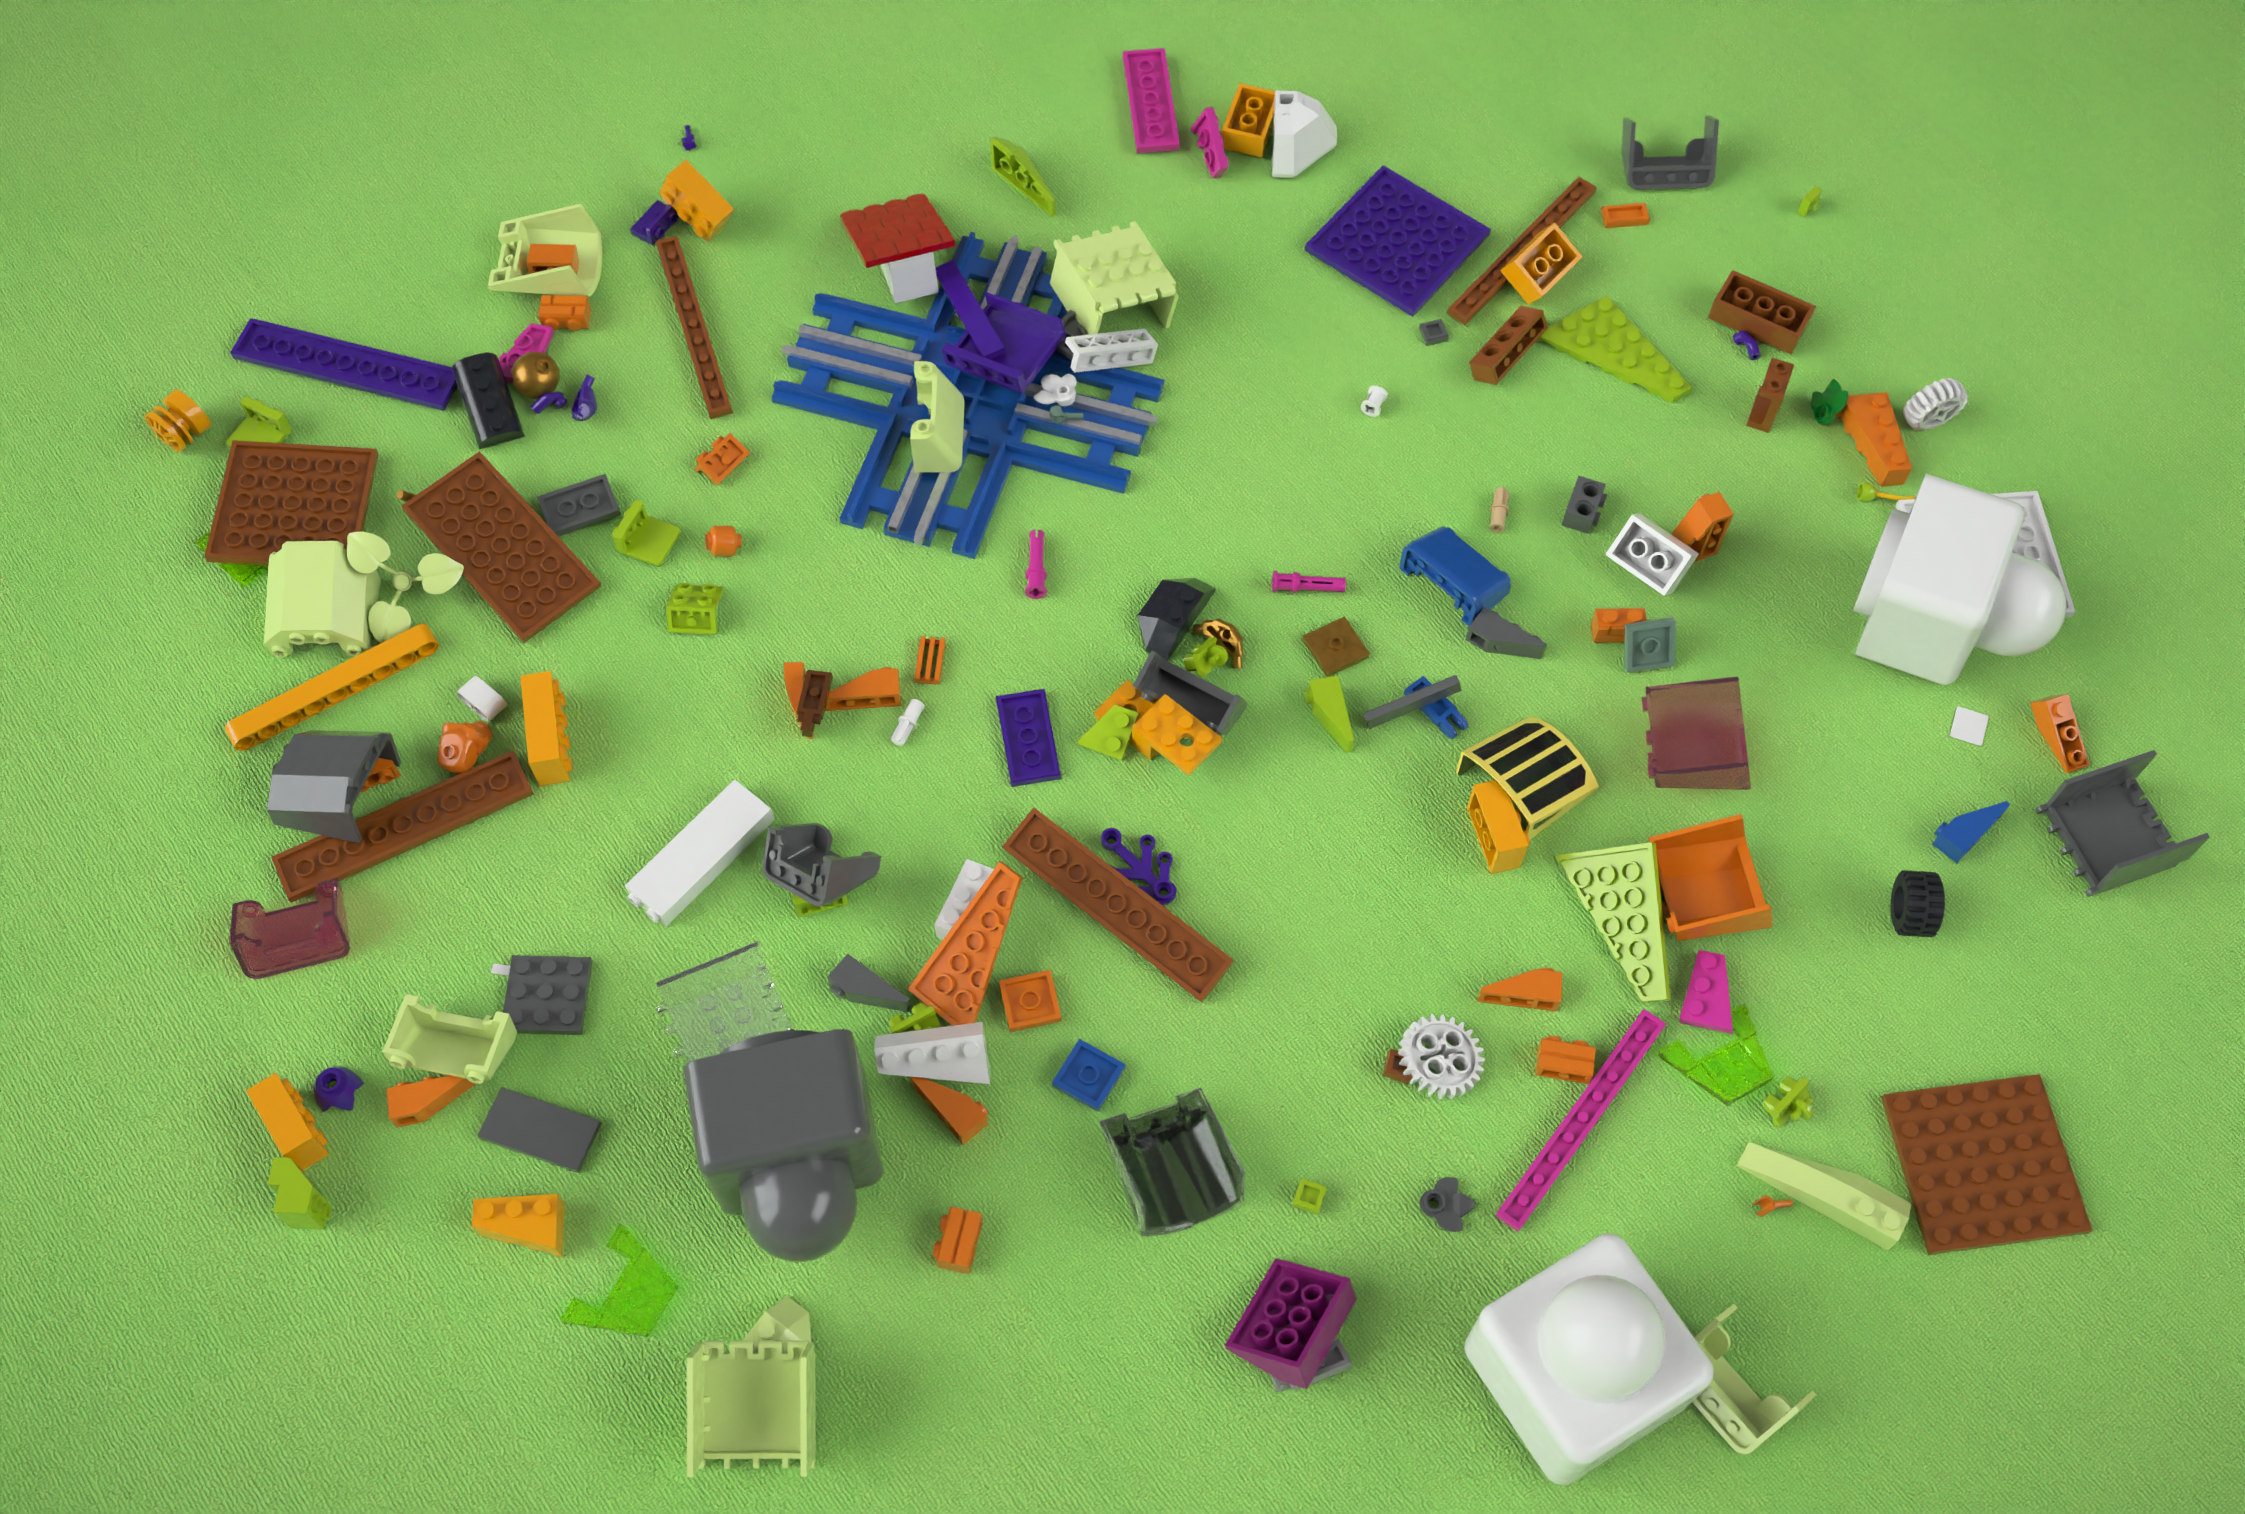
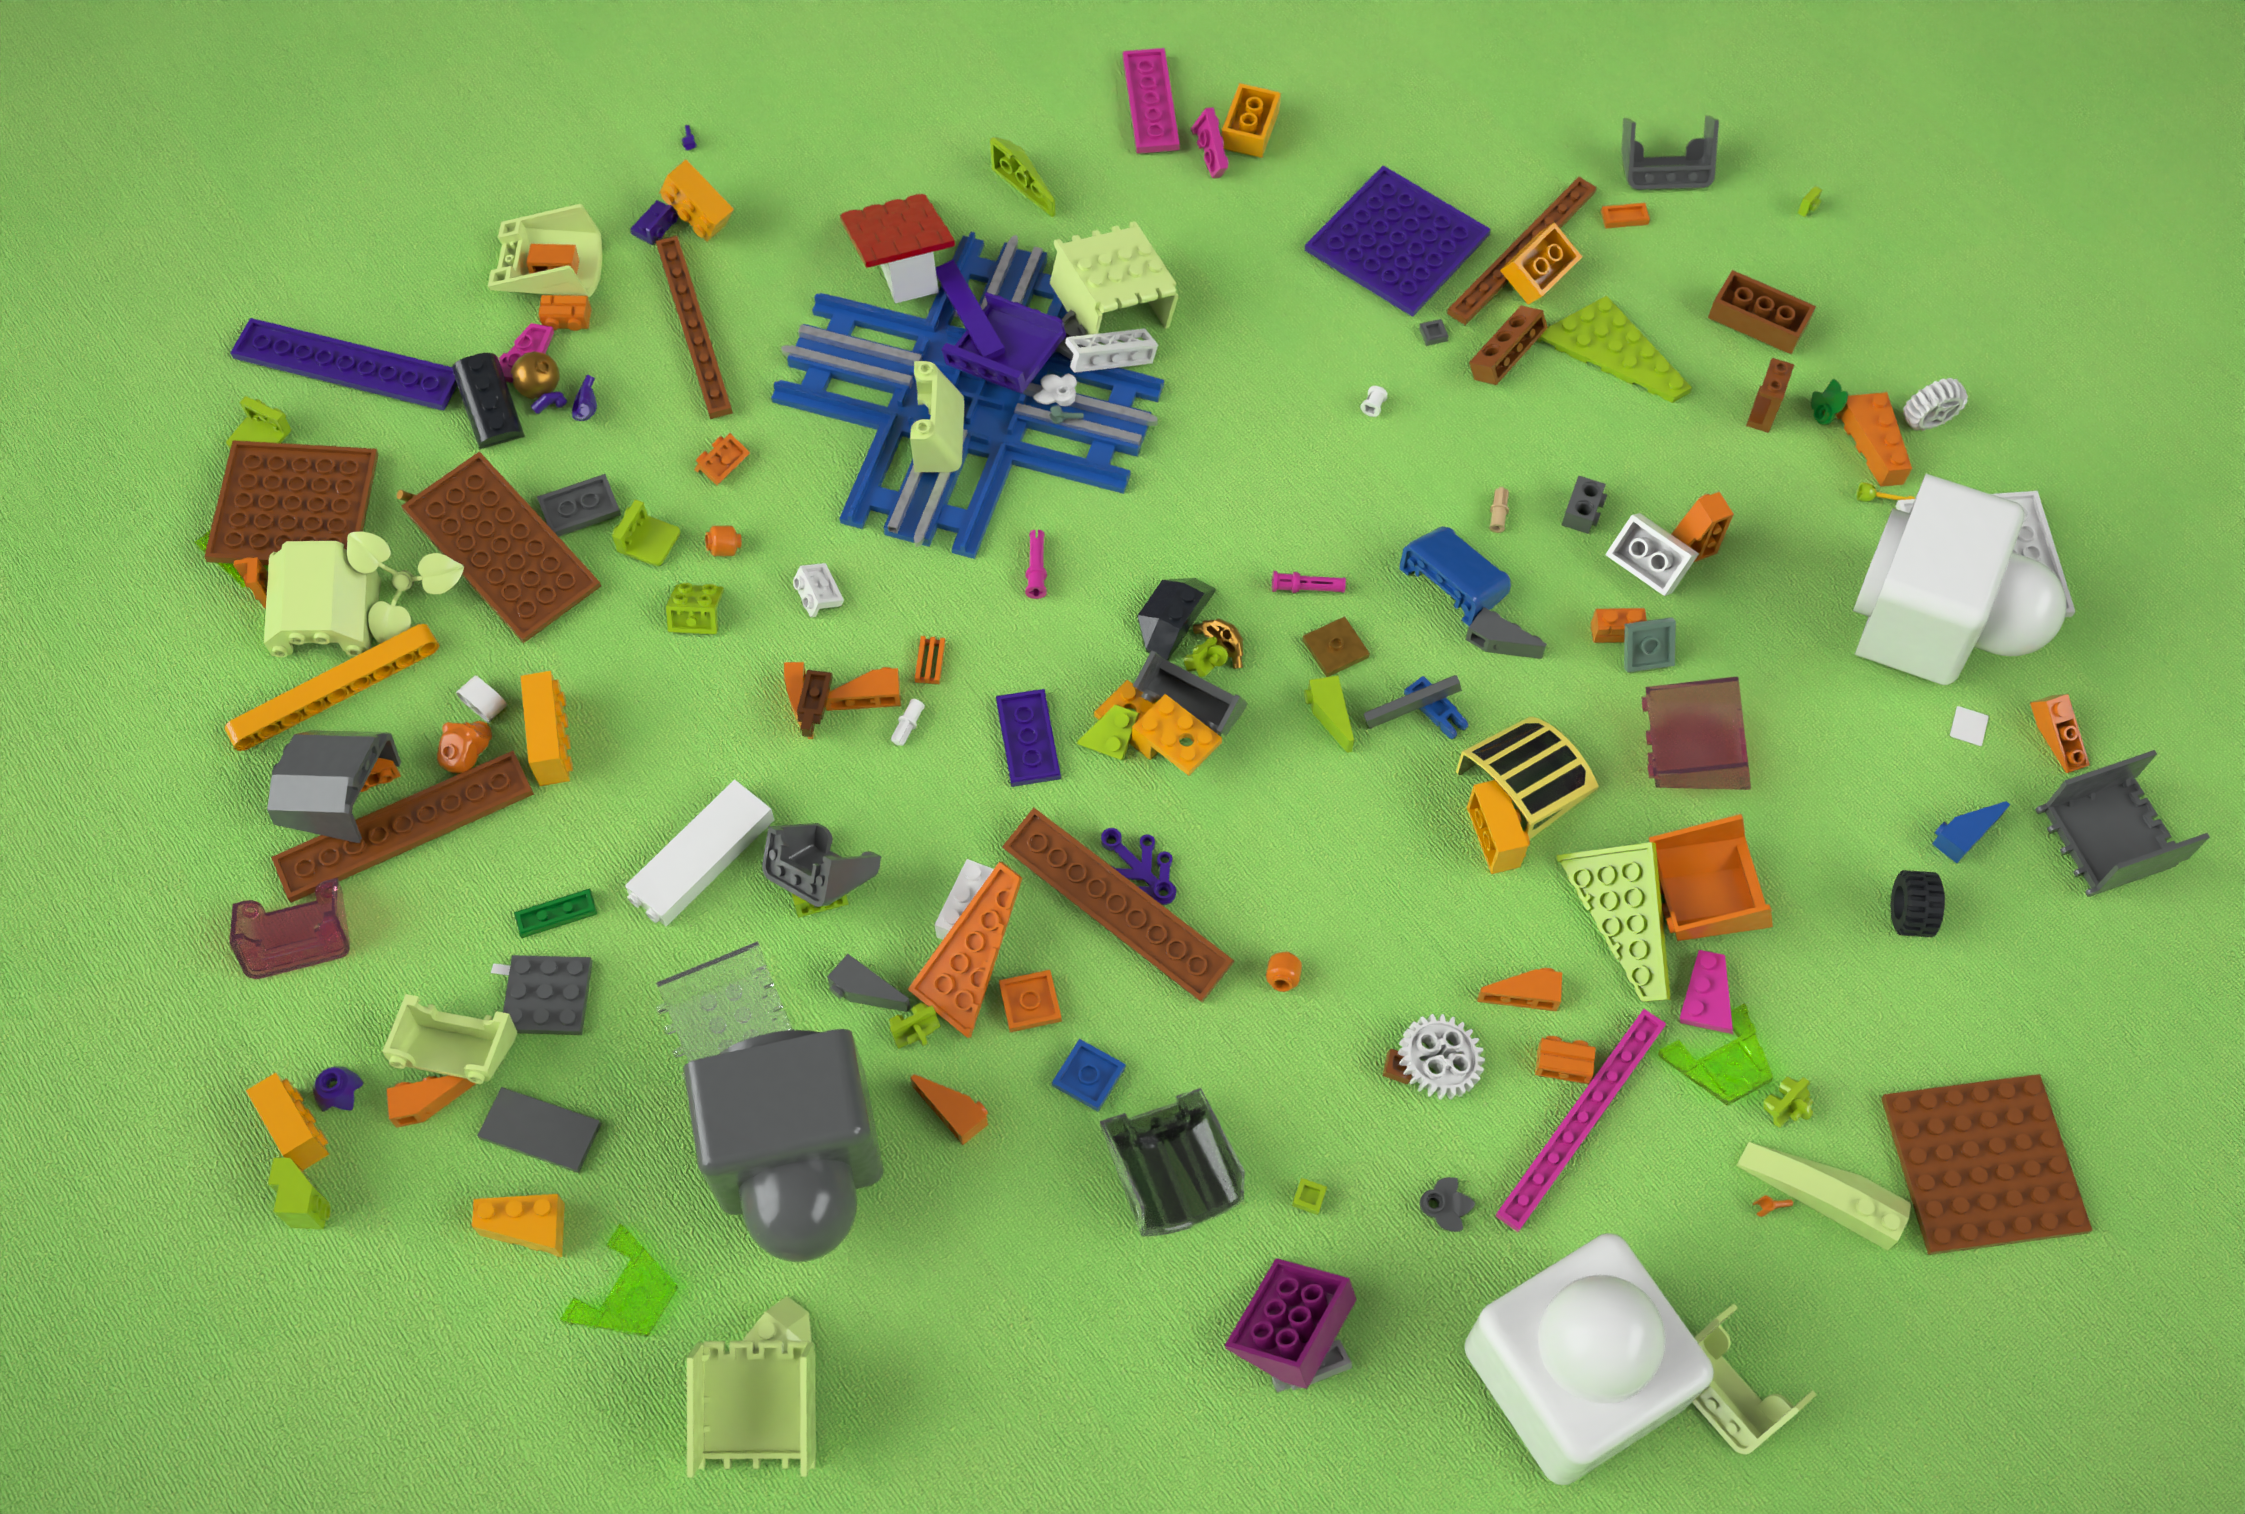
(179, 418): light orange wheel -> none
(254, 576): none -> orange bracket
(555, 913): none -> green tile
(817, 588): none -> white bracket
(936, 1053): white wedge -> none
(959, 1240): orange brick -> none
(1283, 971): none -> orange head
(1300, 133): white brick -> none
(1750, 343): dark purple arm -> none

